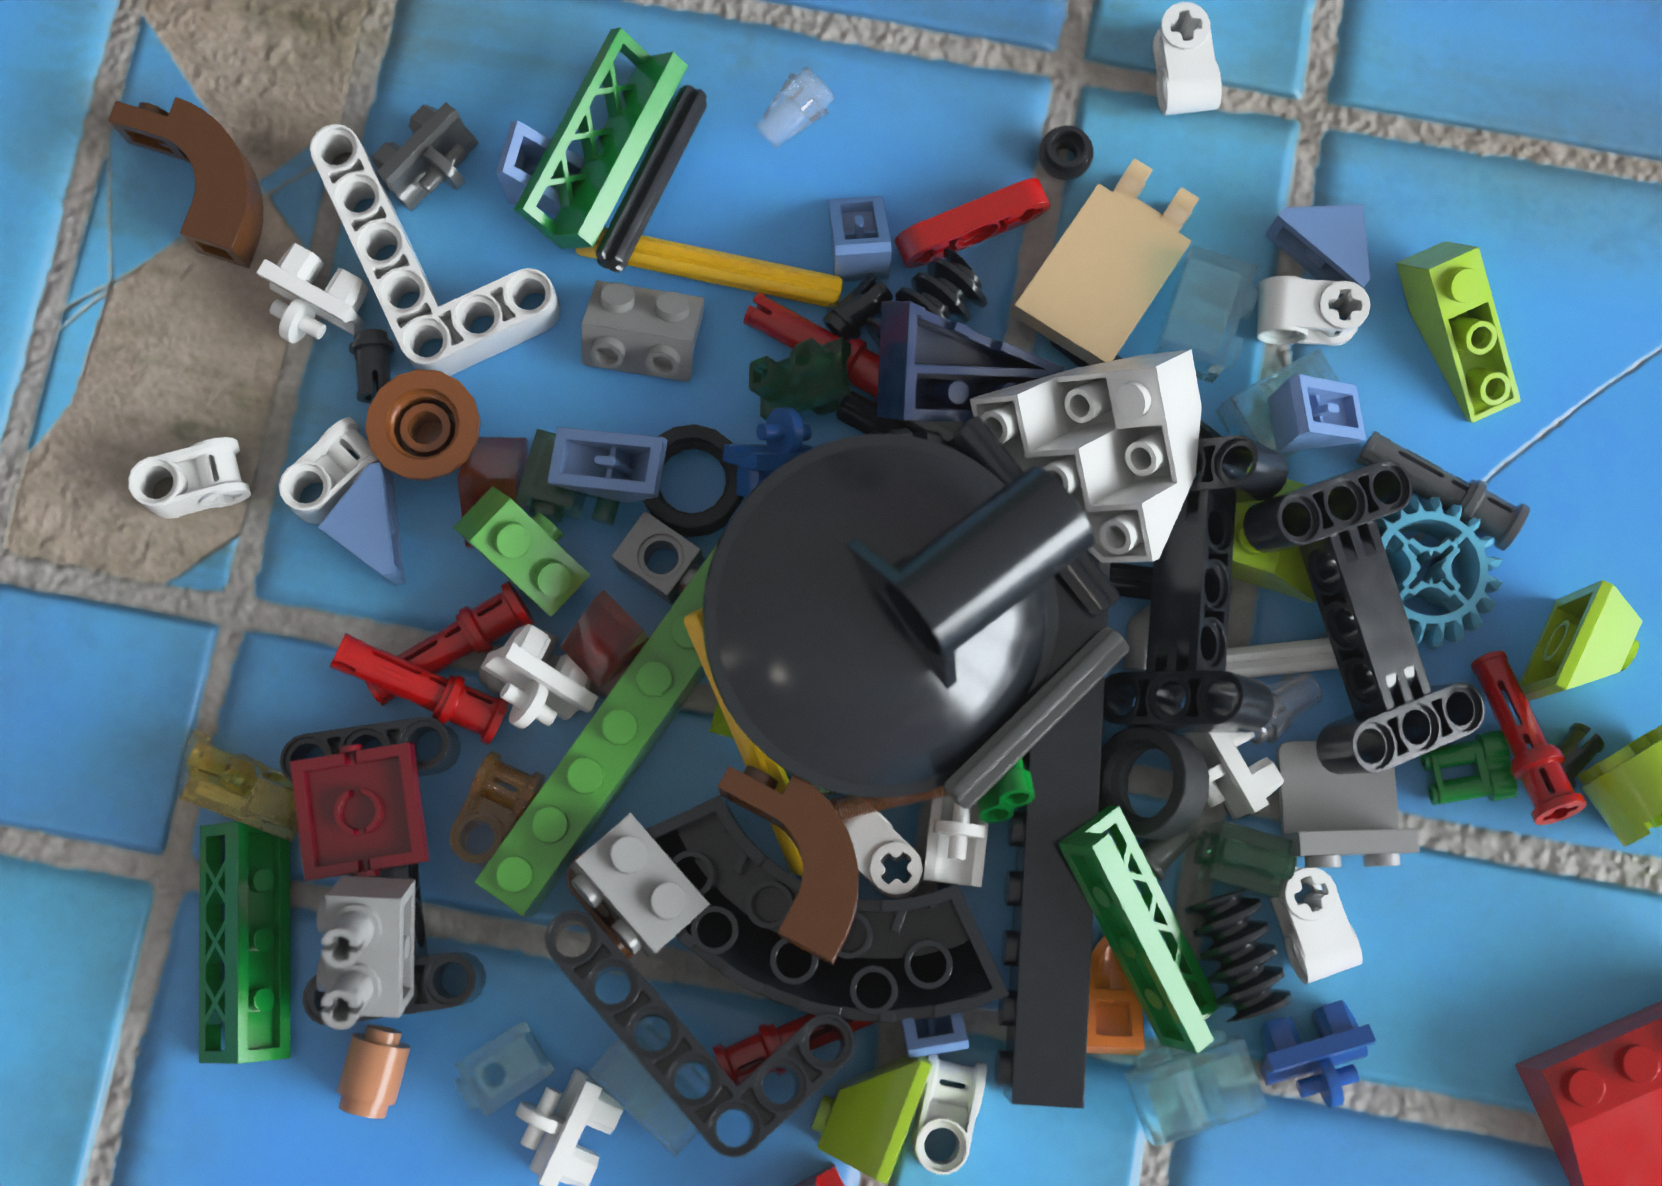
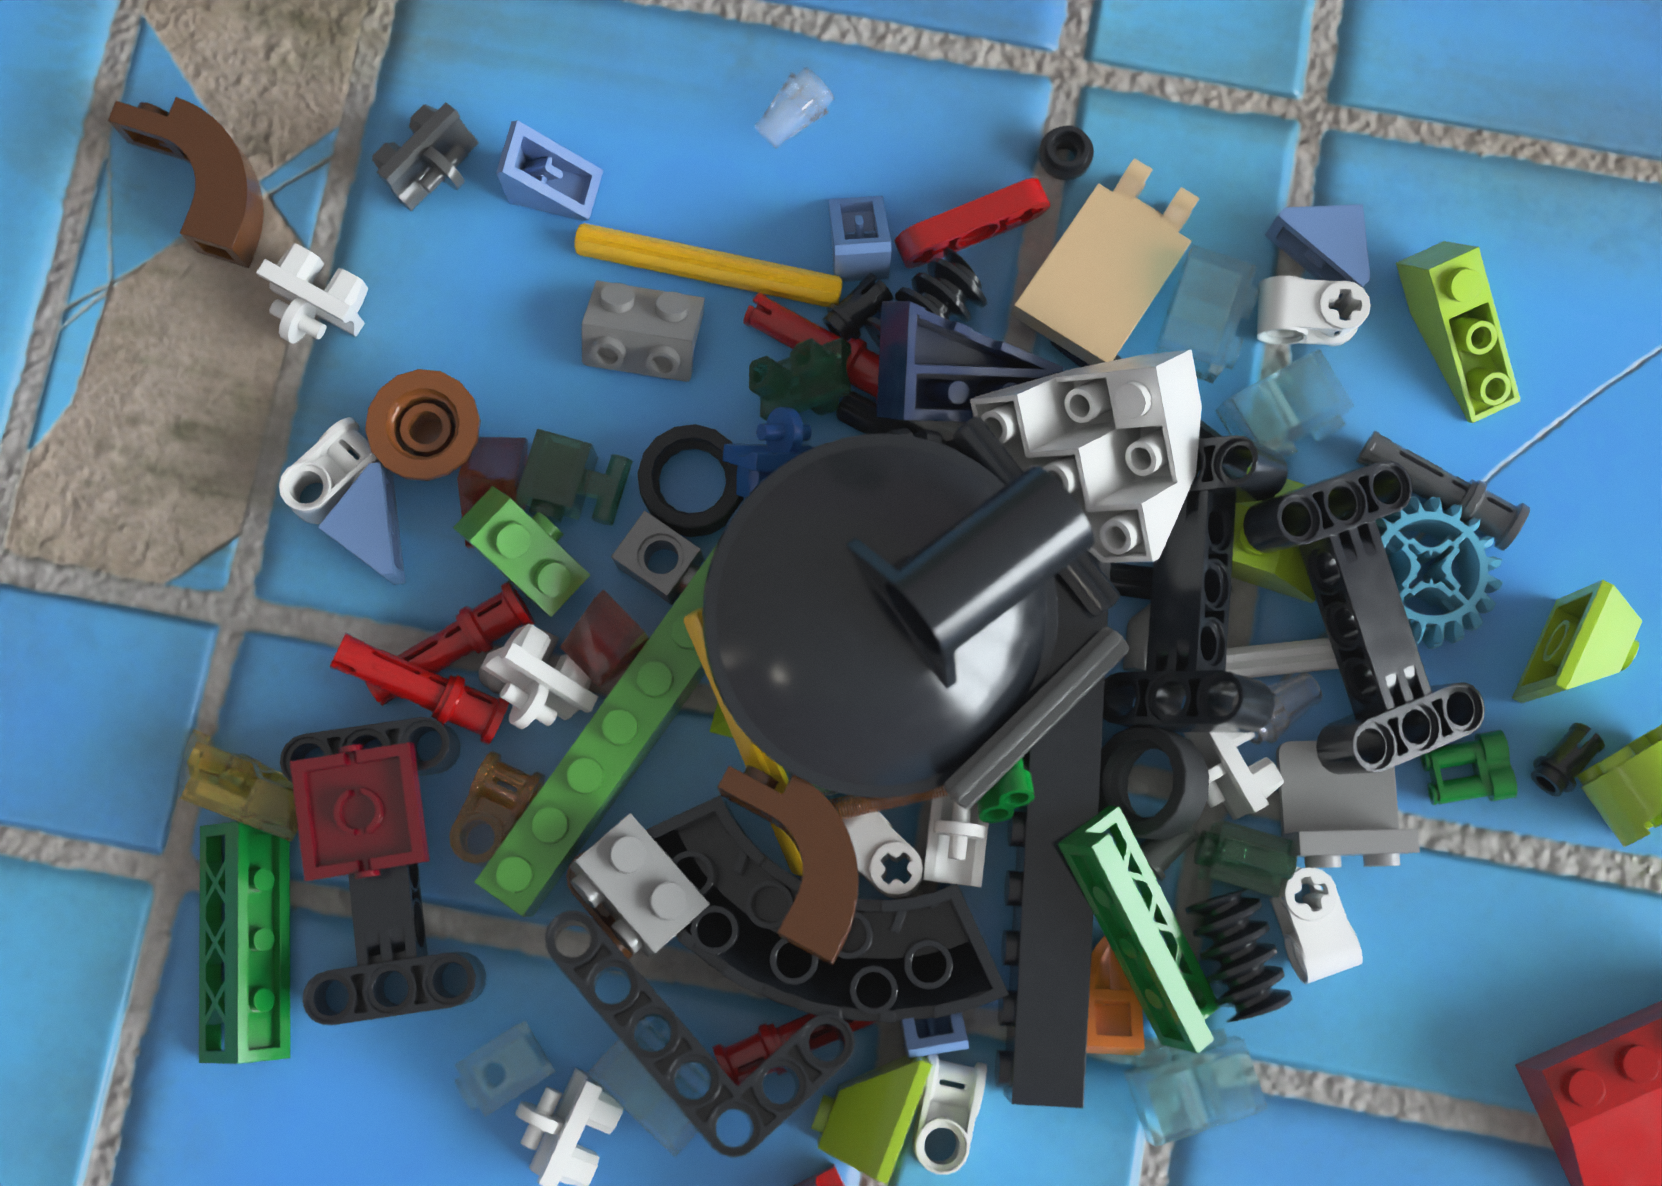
(202, 478): white piece -> none
(366, 949): light grey brick -> none
(372, 360): black pin -> none
(372, 1071): nougat brick -> none
(403, 272): white beam -> none
(608, 464): medium blue slope -> none
(614, 153): green fence -> none
(651, 179): black axle -> none
(1186, 62): white piece -> none
(1315, 414): medium blue slope -> none
(1338, 1044): blue hips -> none
(1533, 764): red pin -> none

